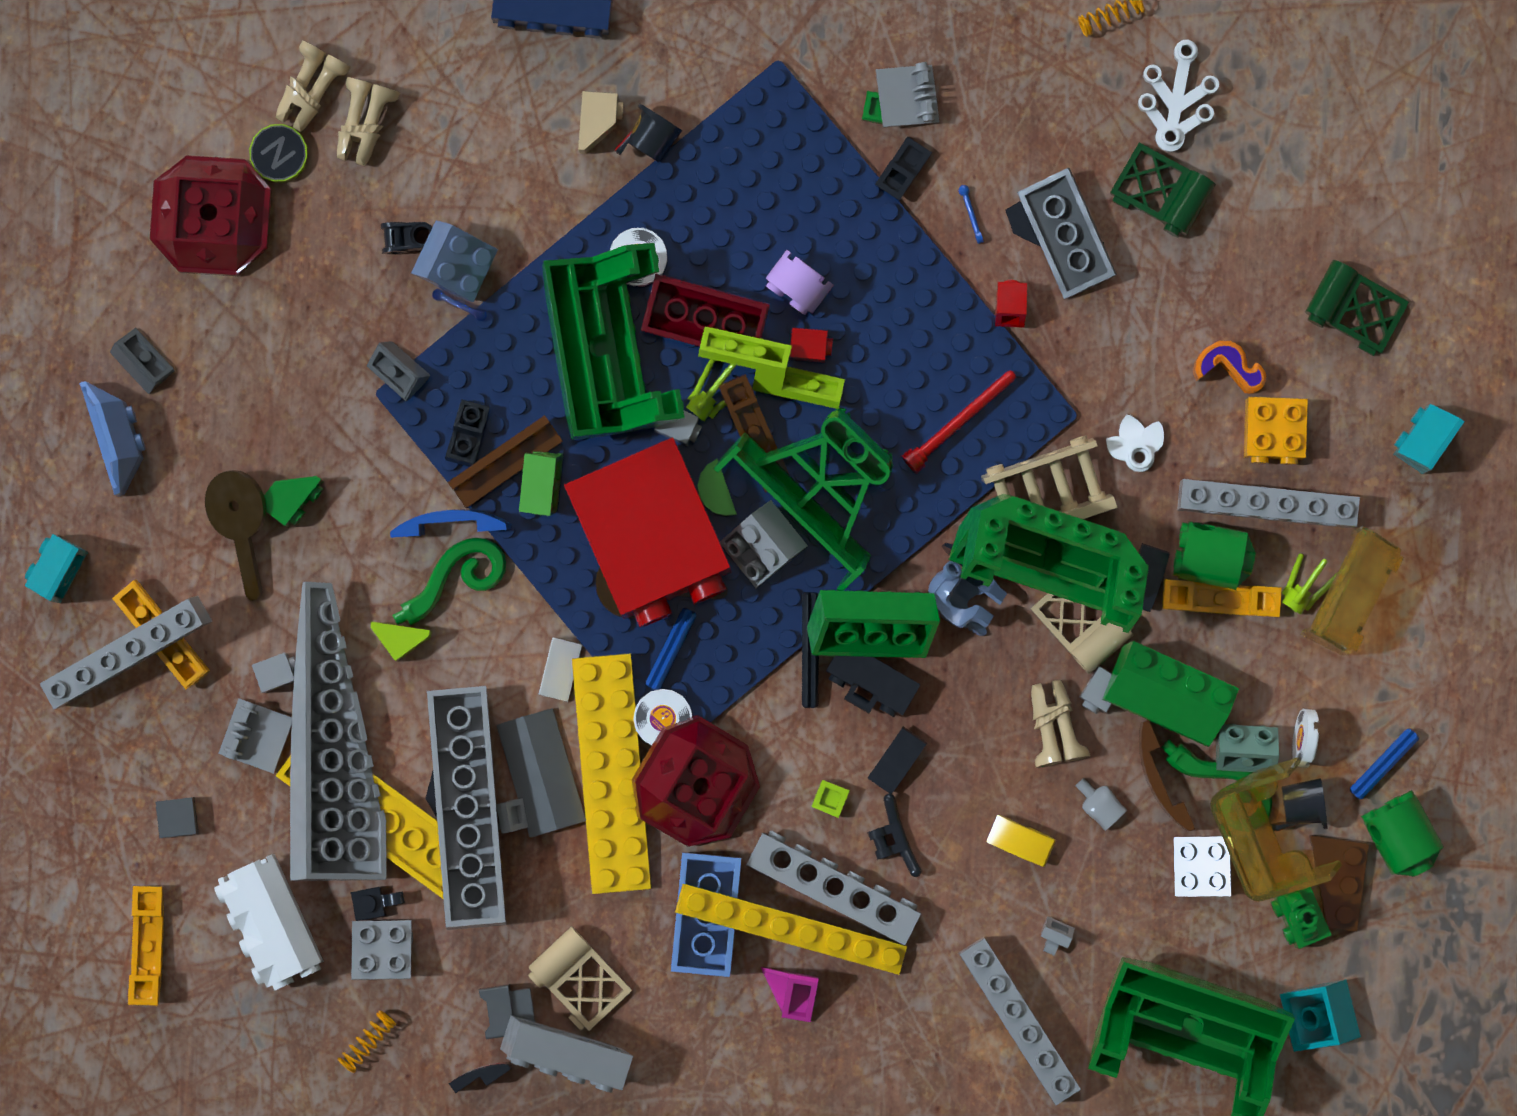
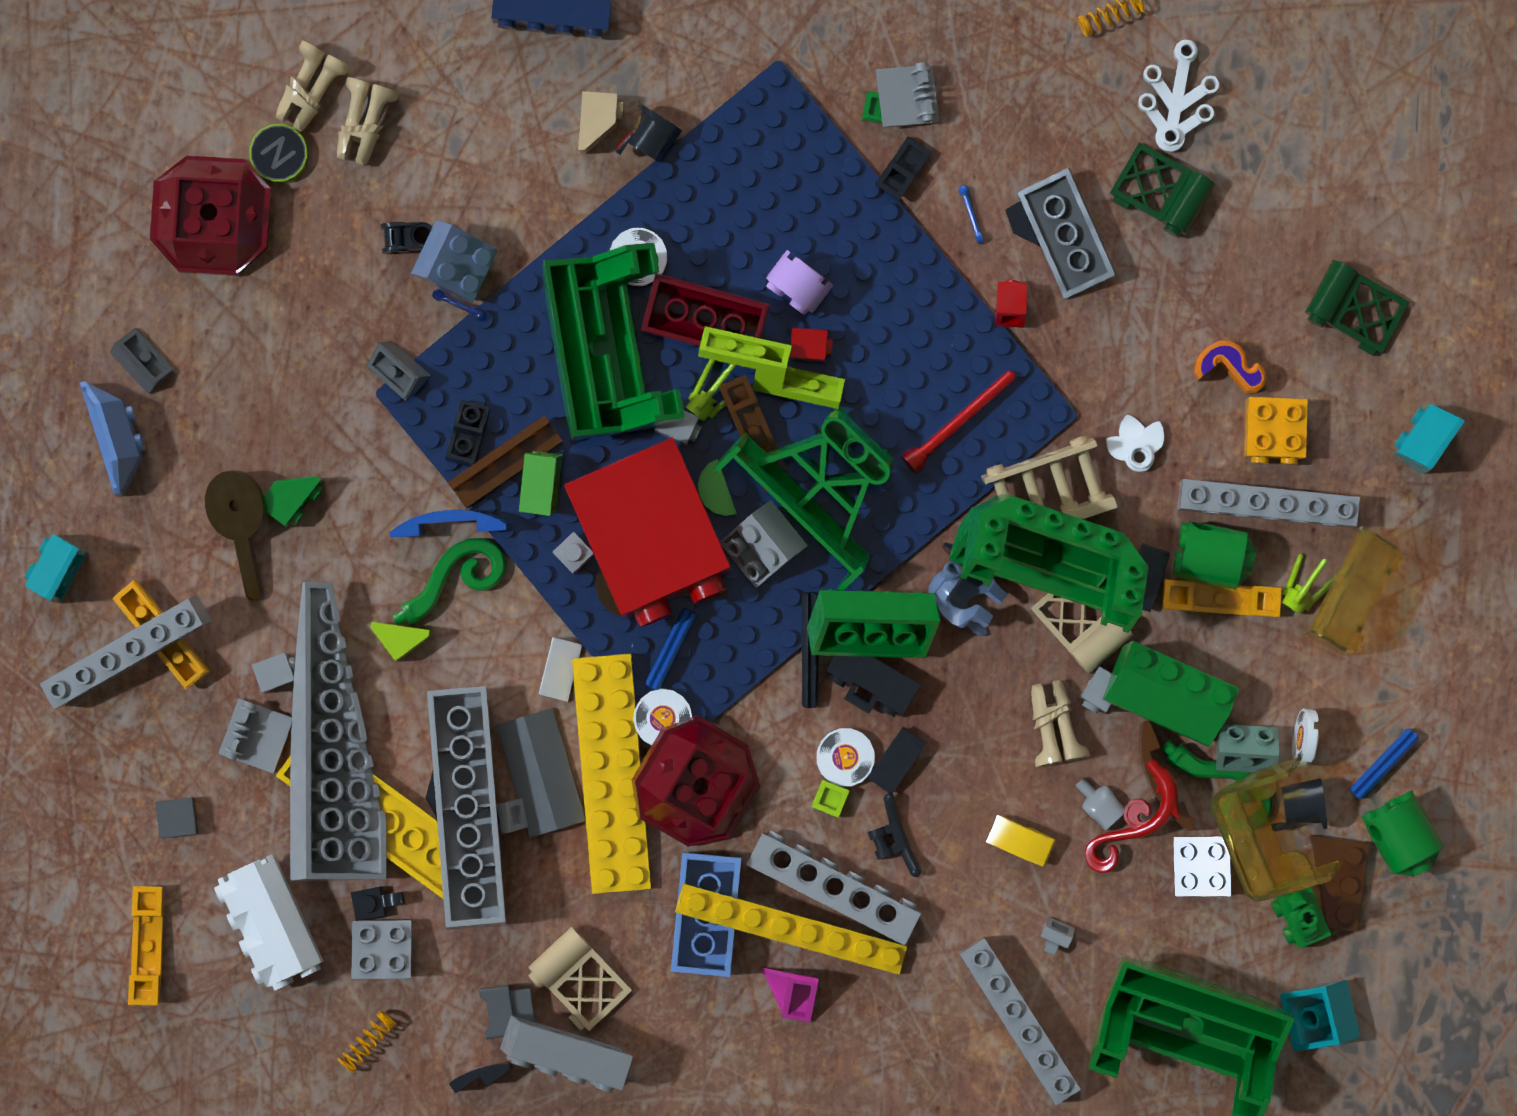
(573, 553): none -> light grey brick
(845, 757): none -> white tile
(1169, 806): none -> red plant

